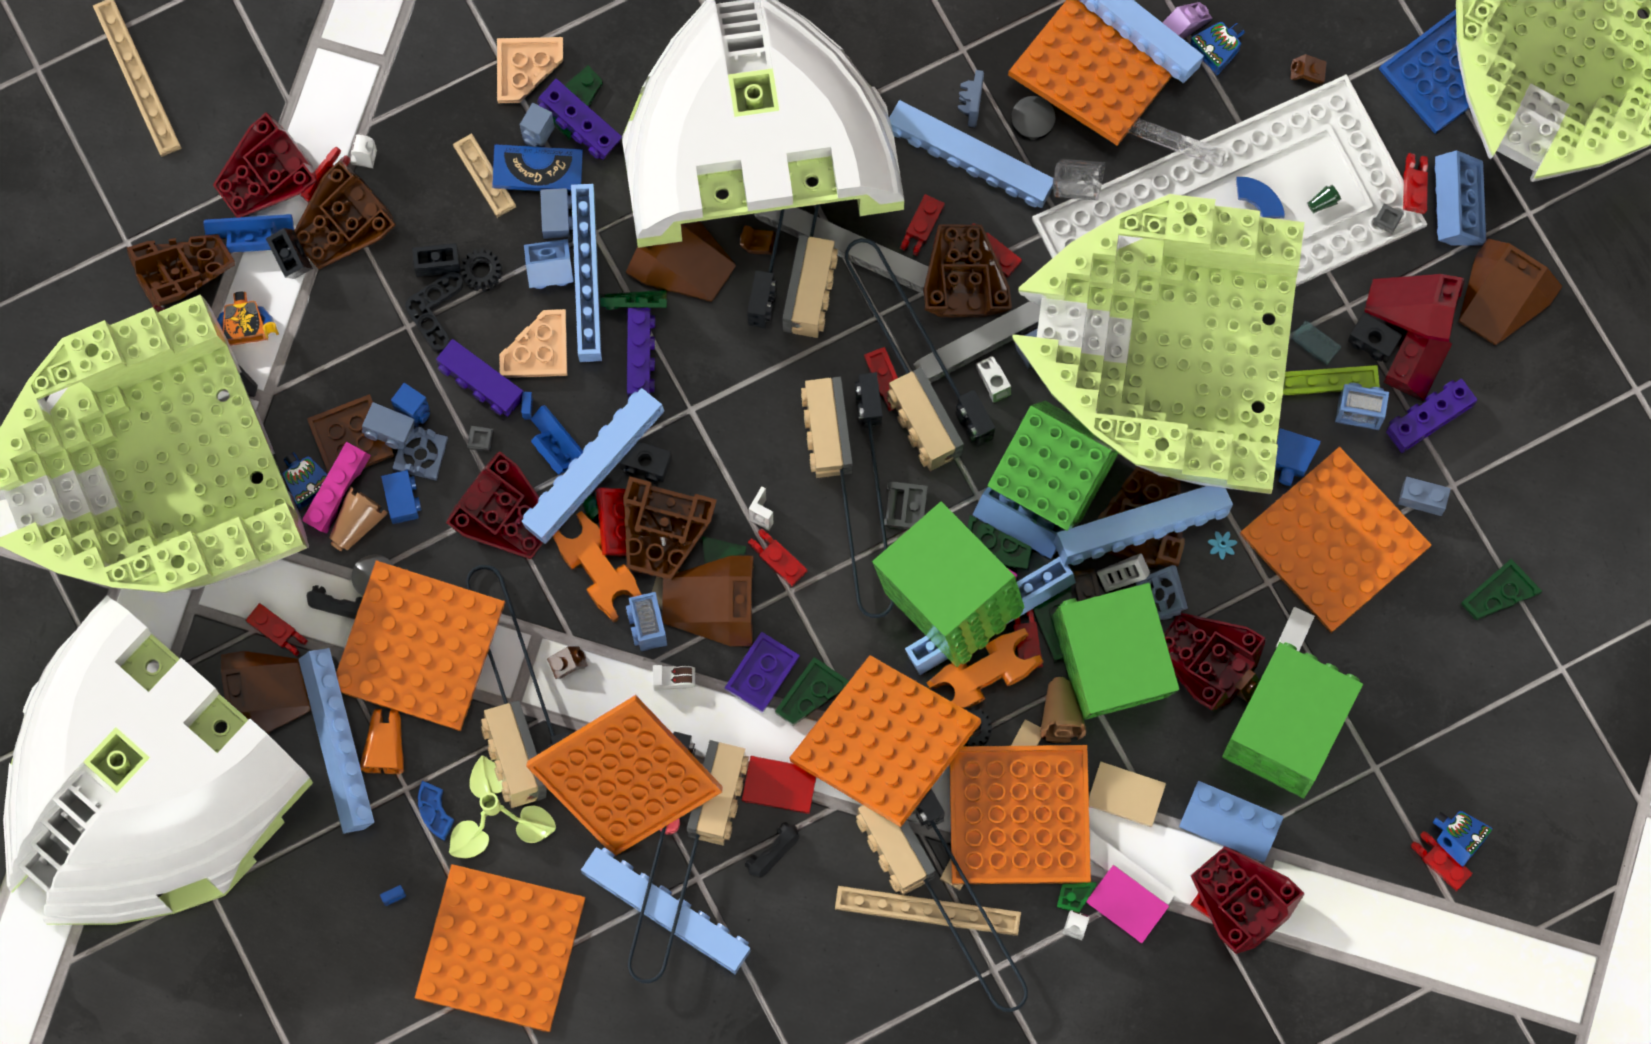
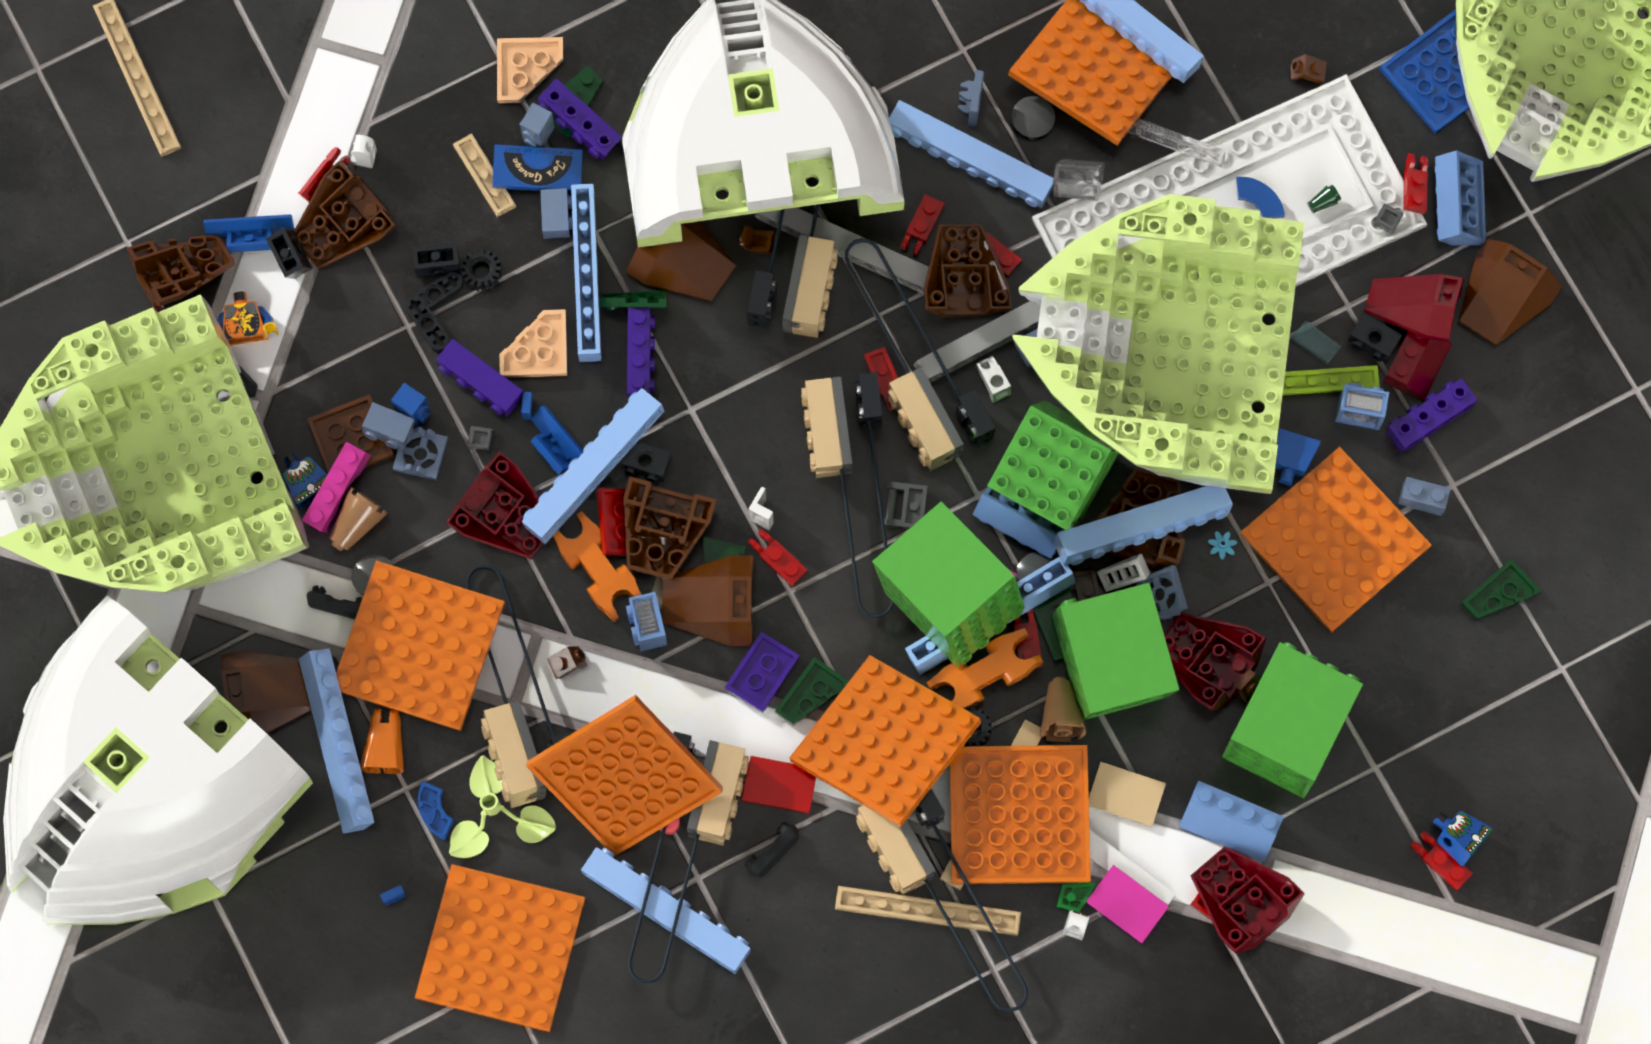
(264, 169): dark red wedge -> none
(274, 628): red hinge -> none
(400, 496): blue brick -> none
(548, 264): medium blue slope -> none
(591, 508): dark green cone -> none
(673, 677): white leg -> none
(1005, 547): dark green wing -> none
(1188, 19): lavender slope -> none
(1218, 45): torso -> none
(1296, 628): white tile -> none

